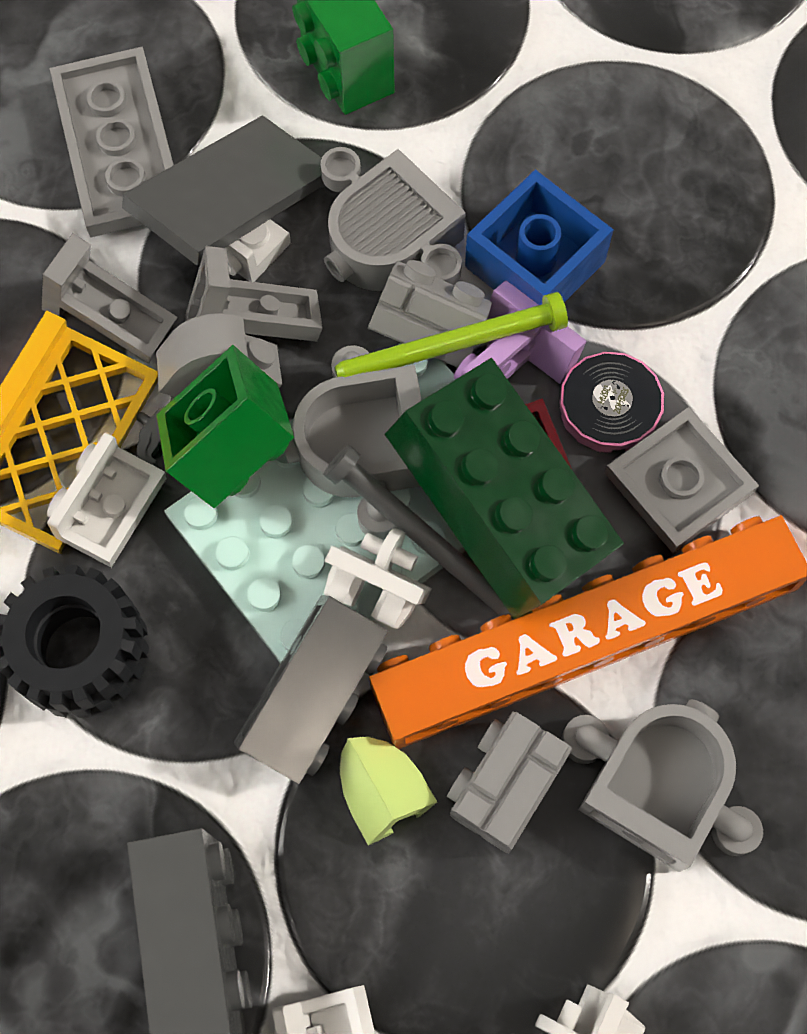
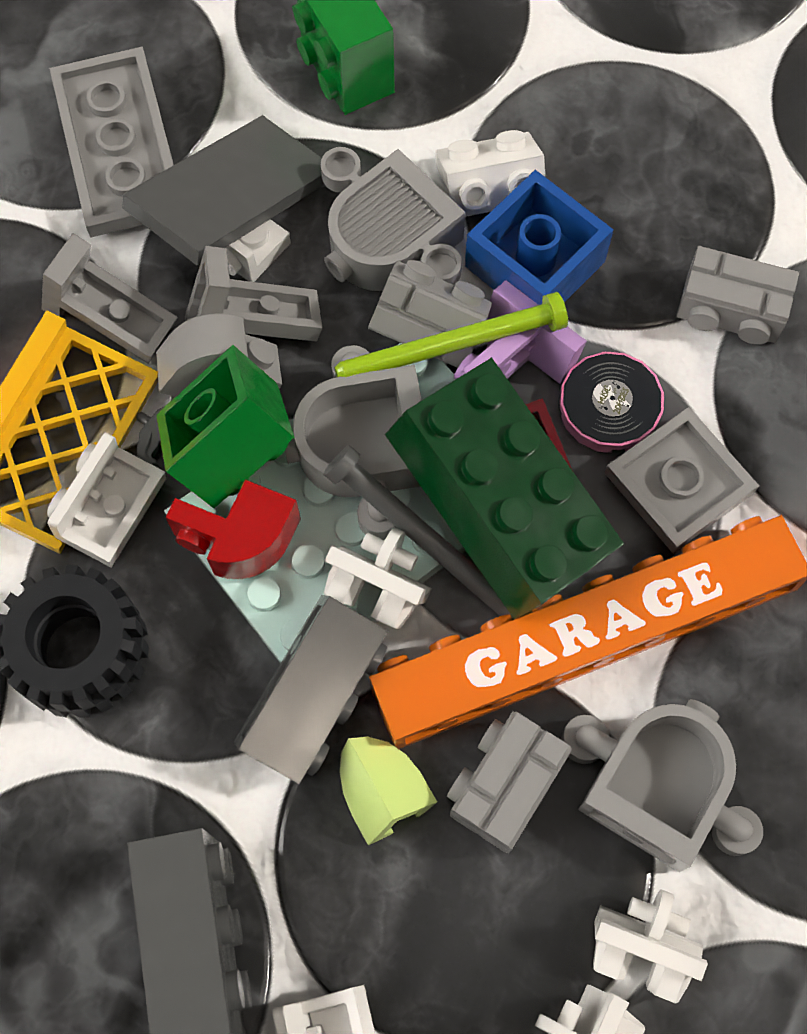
(246, 540): none -> red brick
(488, 170): none -> white bracket
(672, 956): none -> white hips
(737, 296): none -> light grey brick

